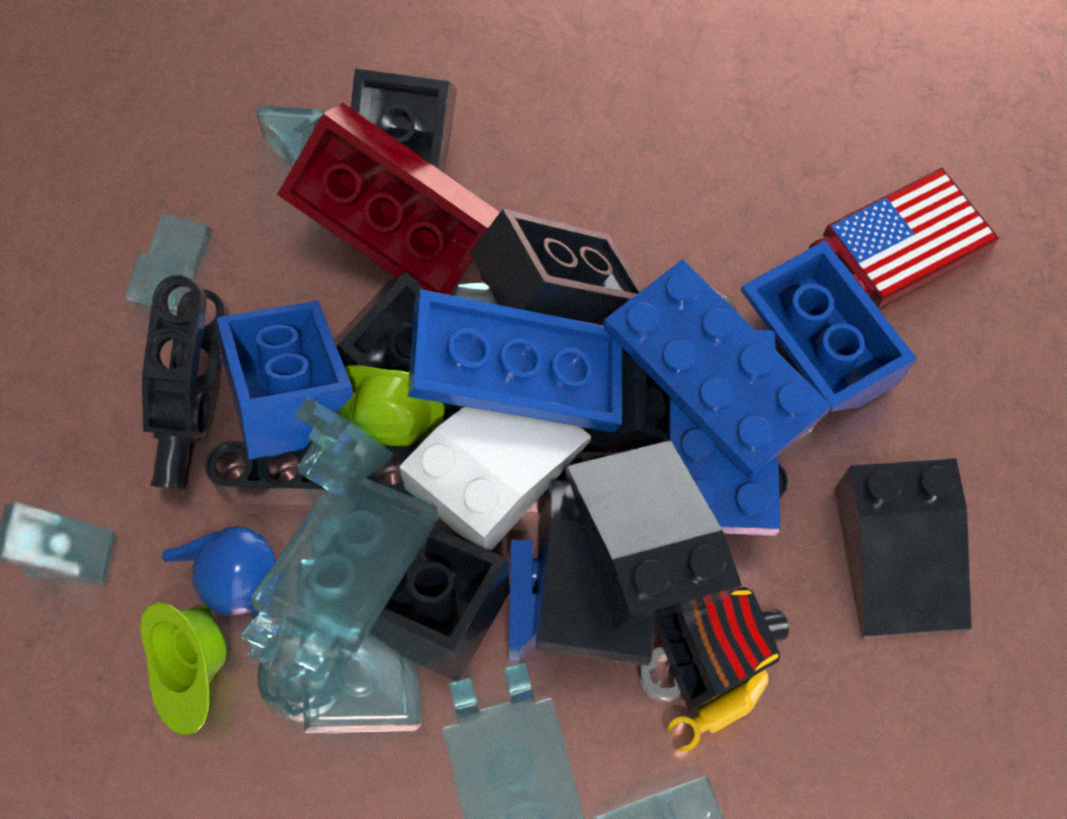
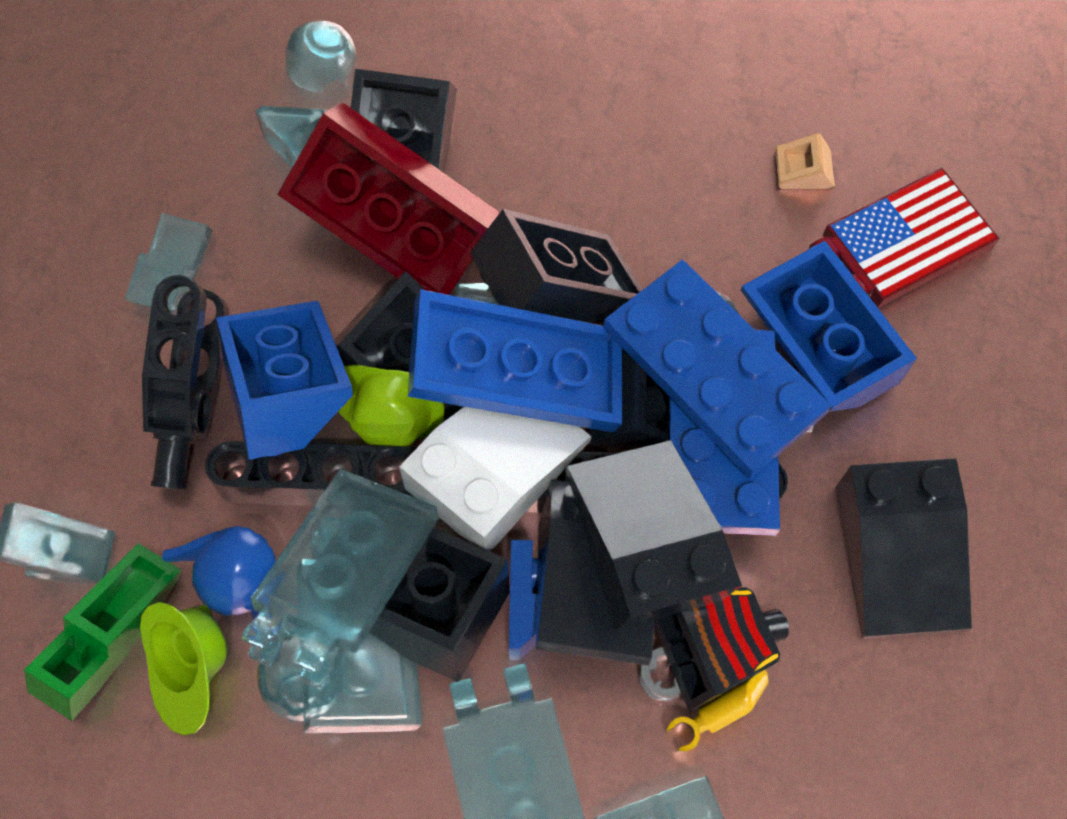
(99, 632): none -> green slope
(319, 54): none -> clear light blue hair
(339, 450): clear light blue slope -> none
(805, 164): none -> light nougat slope

